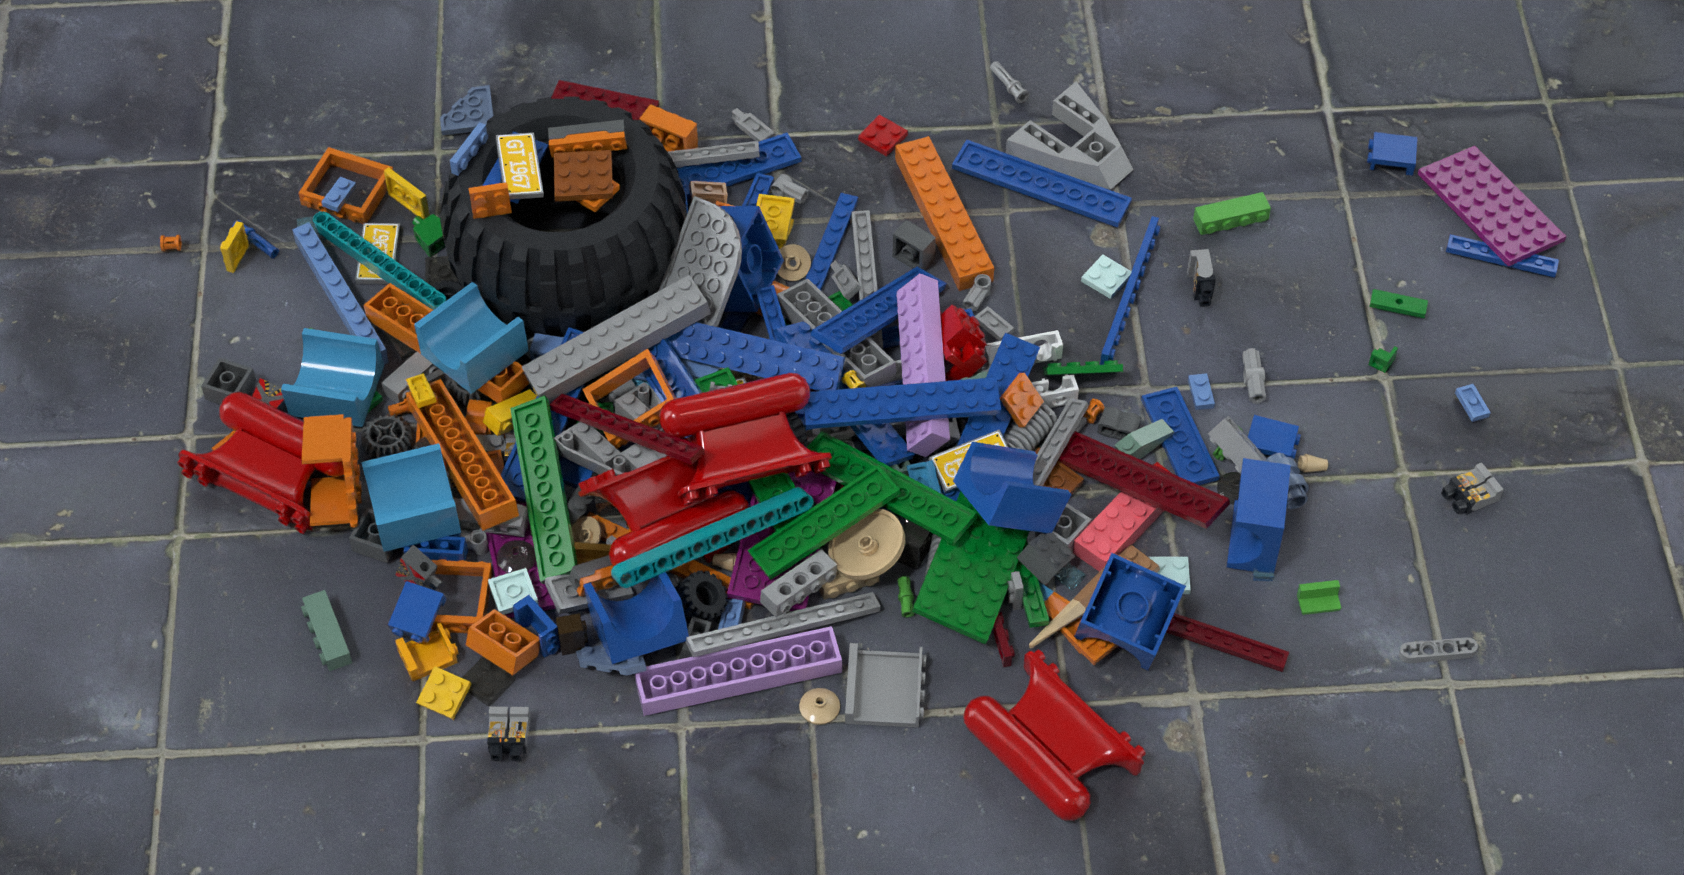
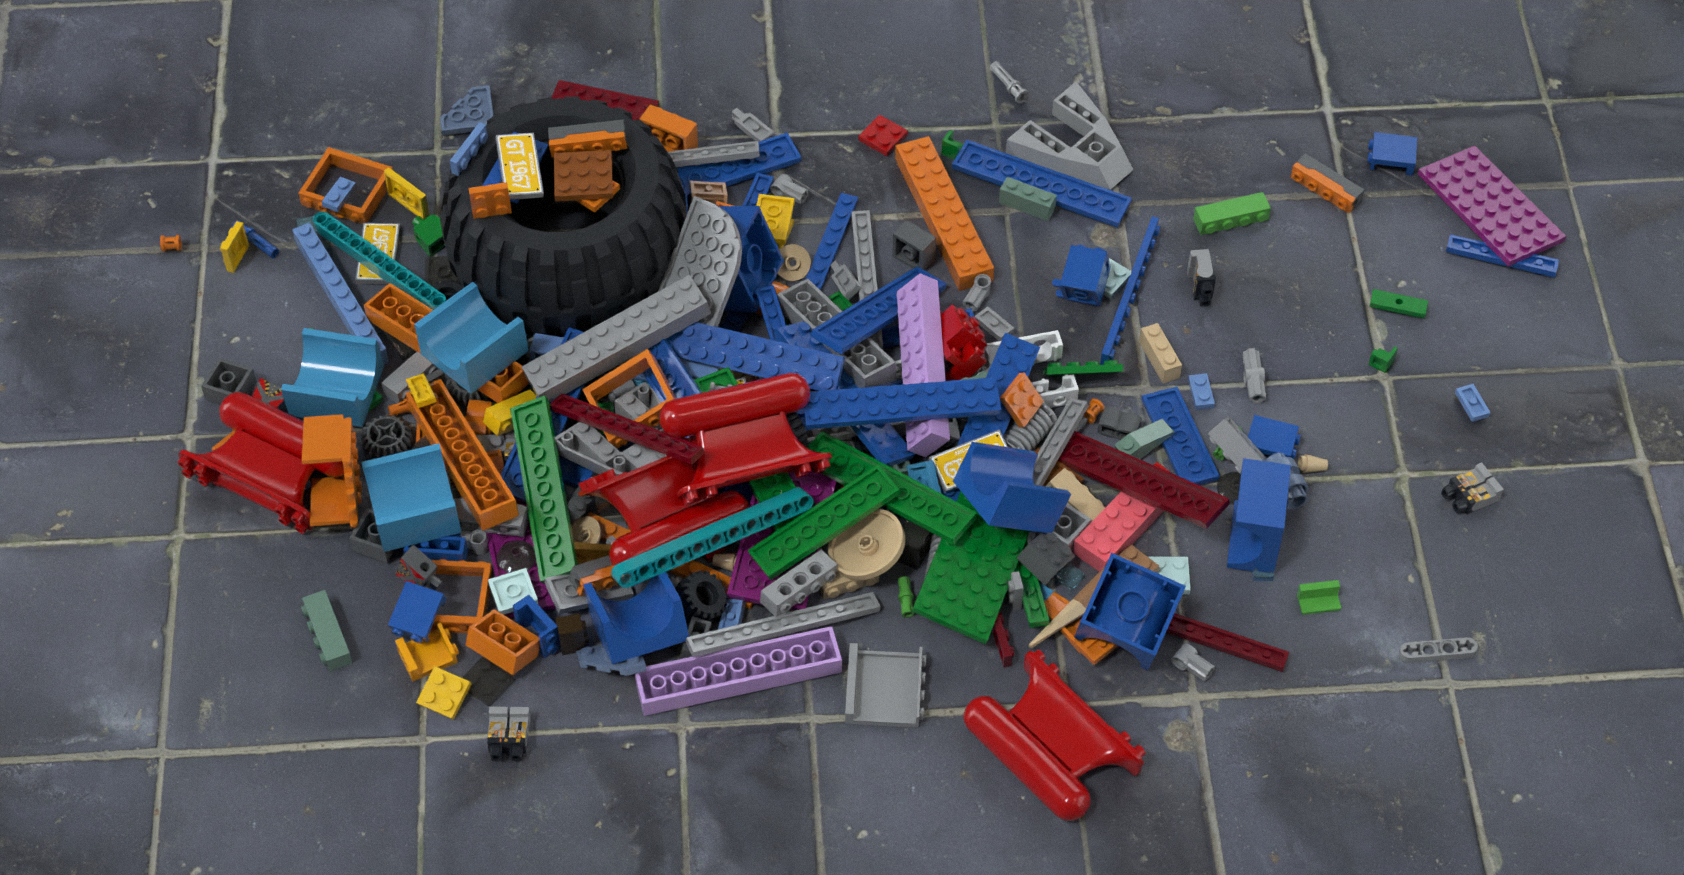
(819, 713): tan dish -> none
(852, 380): yellow bush -> none
(950, 147): none -> green panel
(1027, 198): none -> sand green brick
(1081, 497): none -> tan brick
(1084, 275): none -> blue container
(1160, 353): none -> tan brick
(1189, 659): none -> light grey piece
(1327, 183): none -> orange piece

